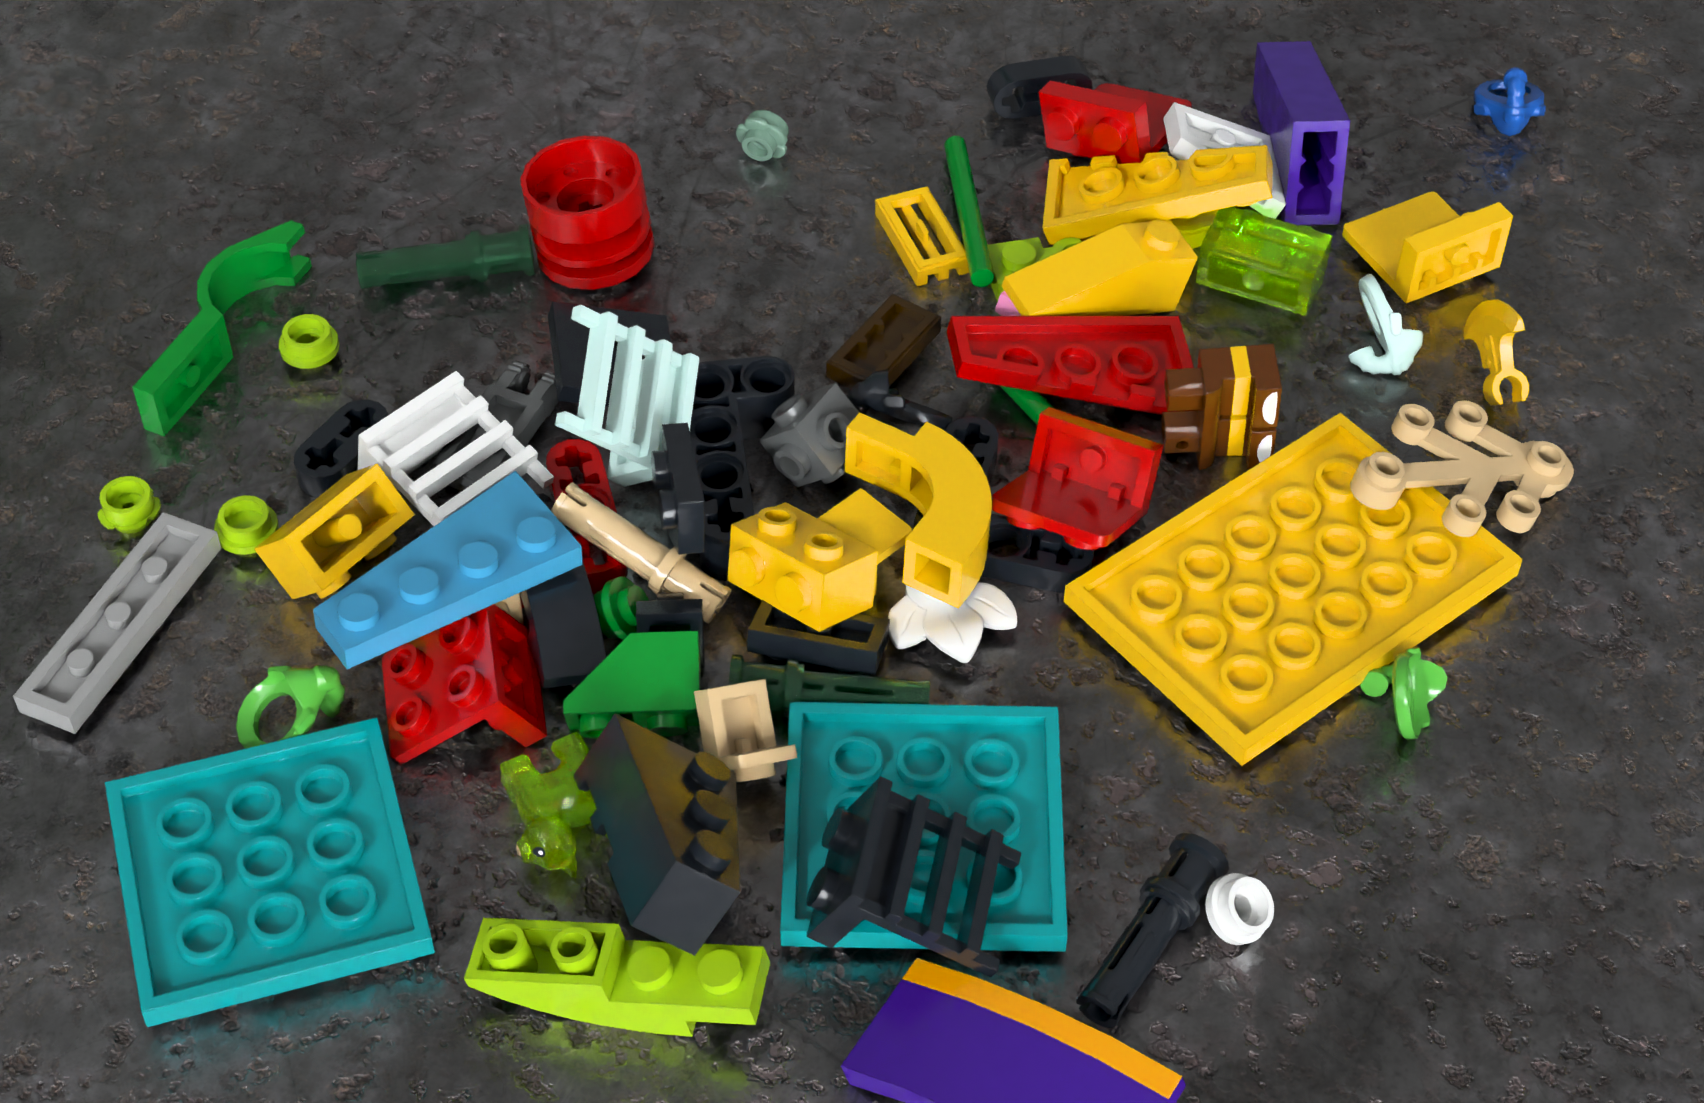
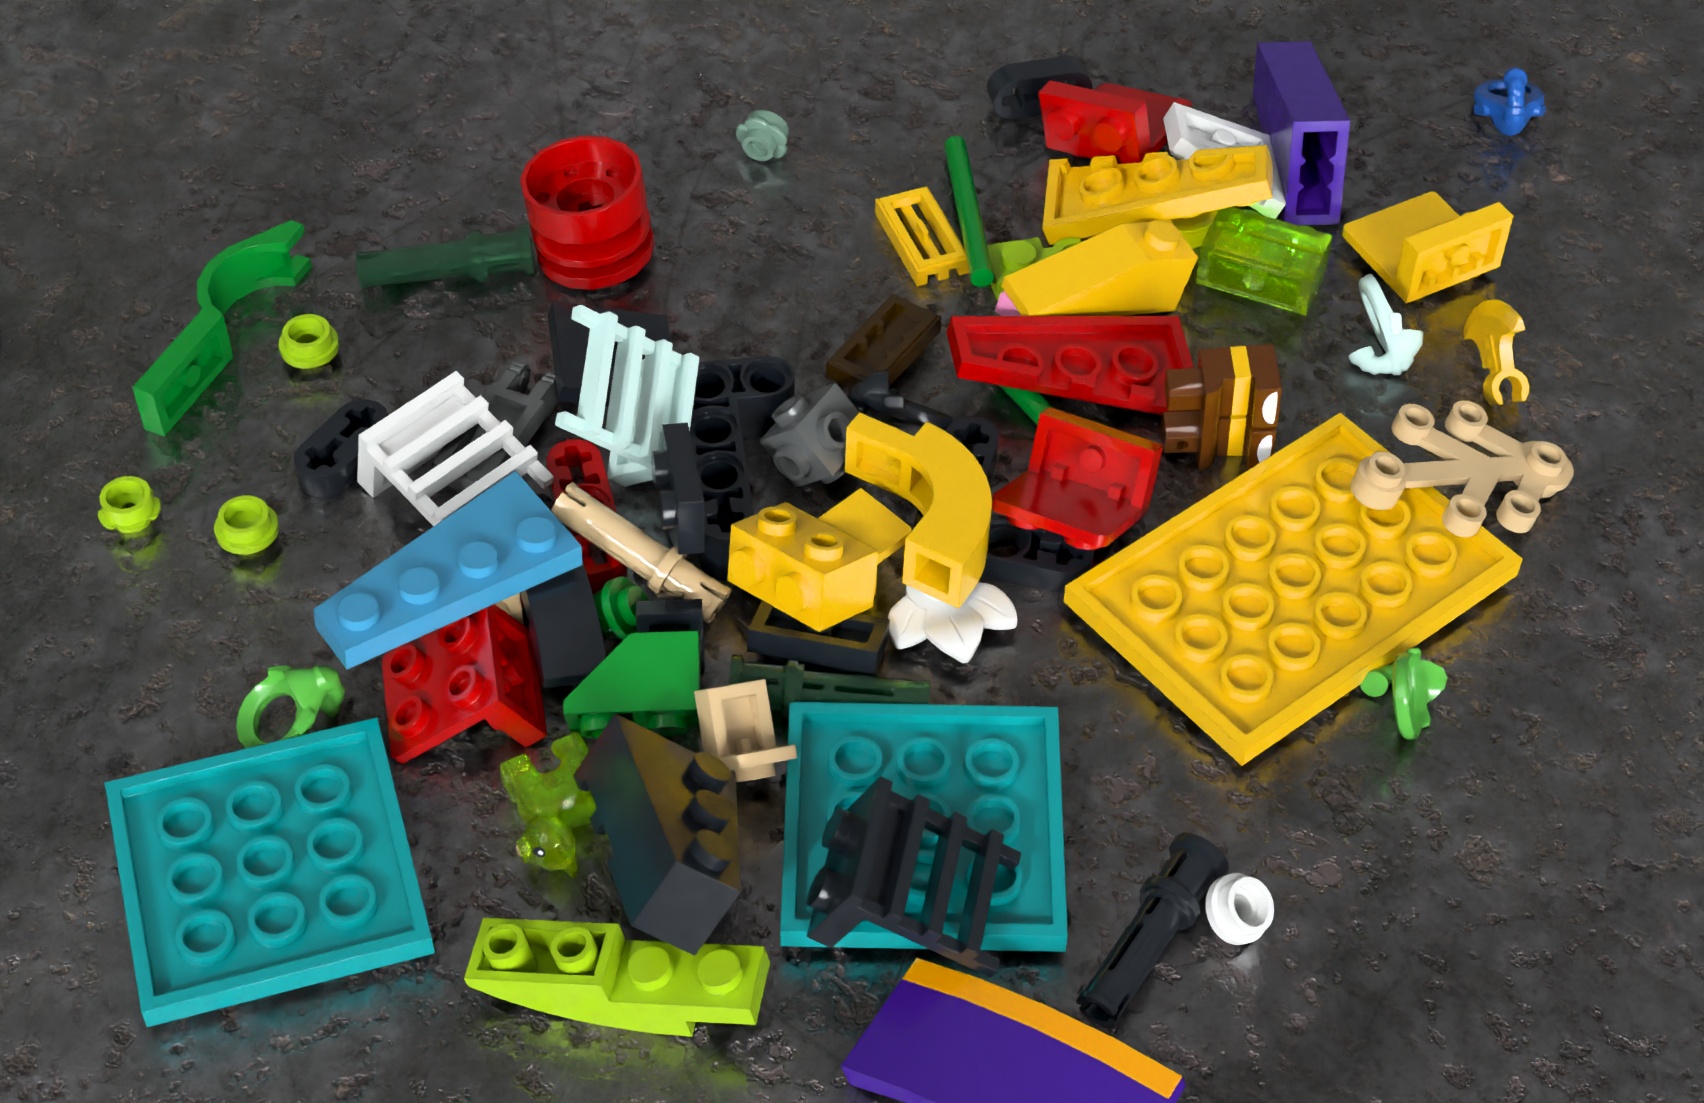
(117, 623): light grey plate -> none
(335, 533): yellow brick -> none

